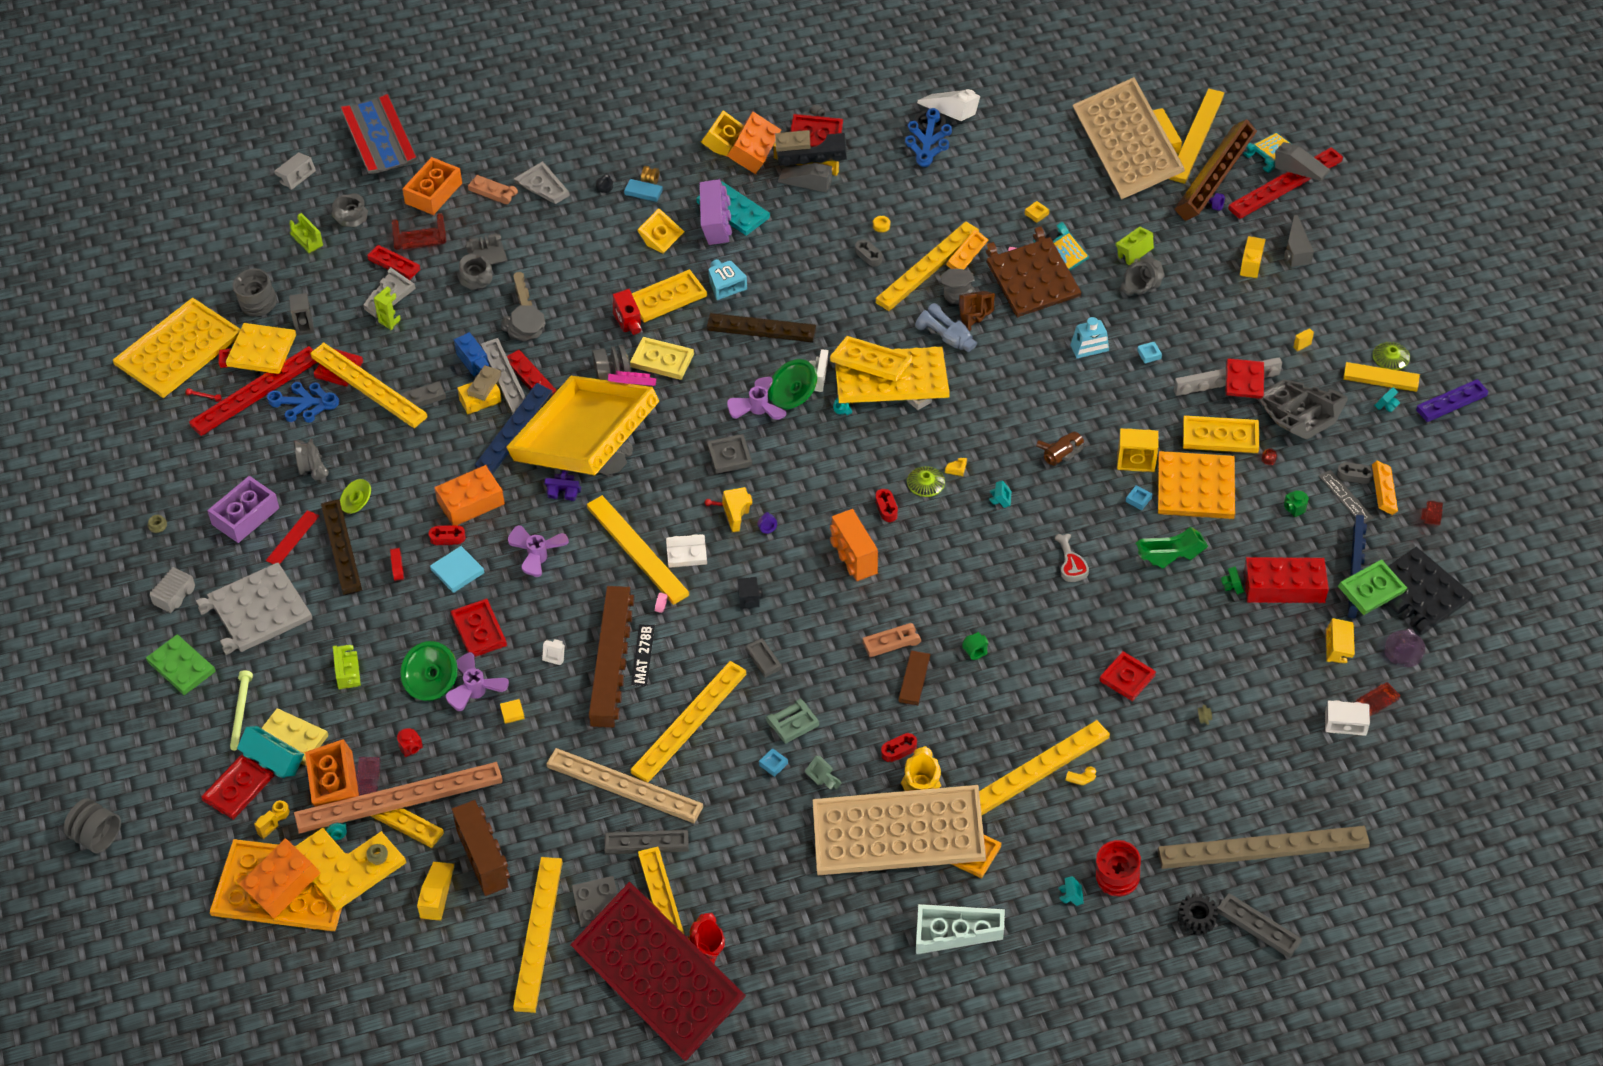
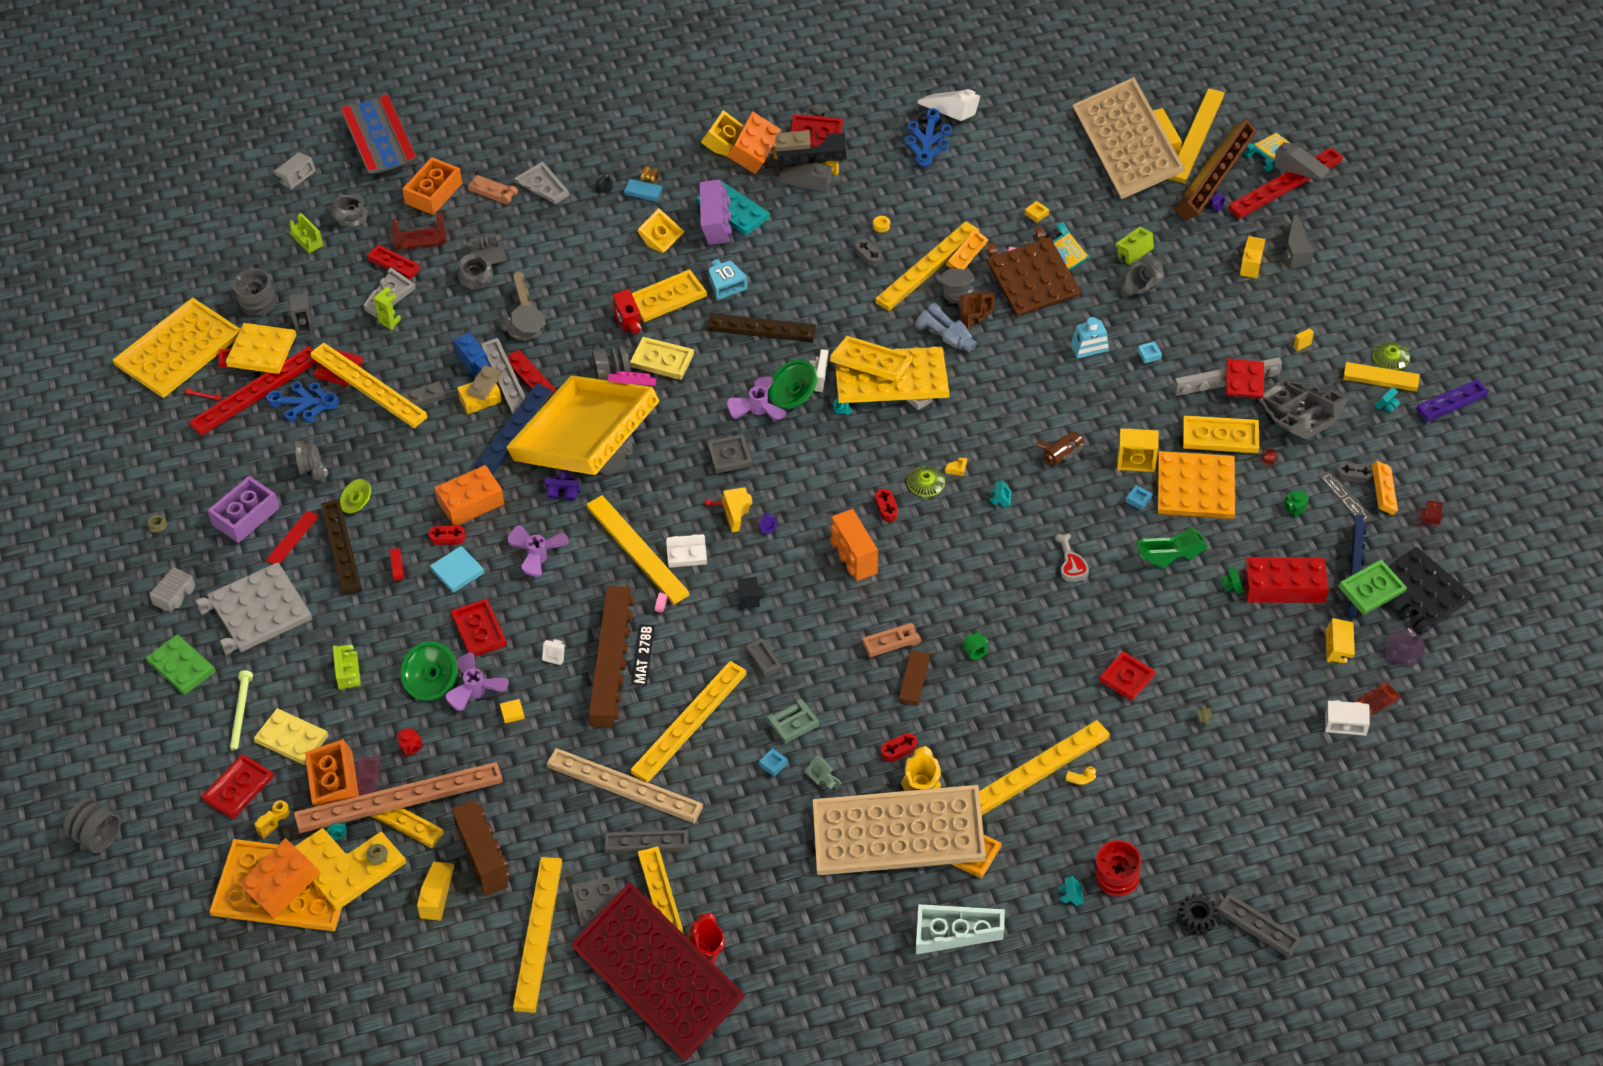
(270, 751): teal brick -> none
(1263, 847): dark tan plate -> none

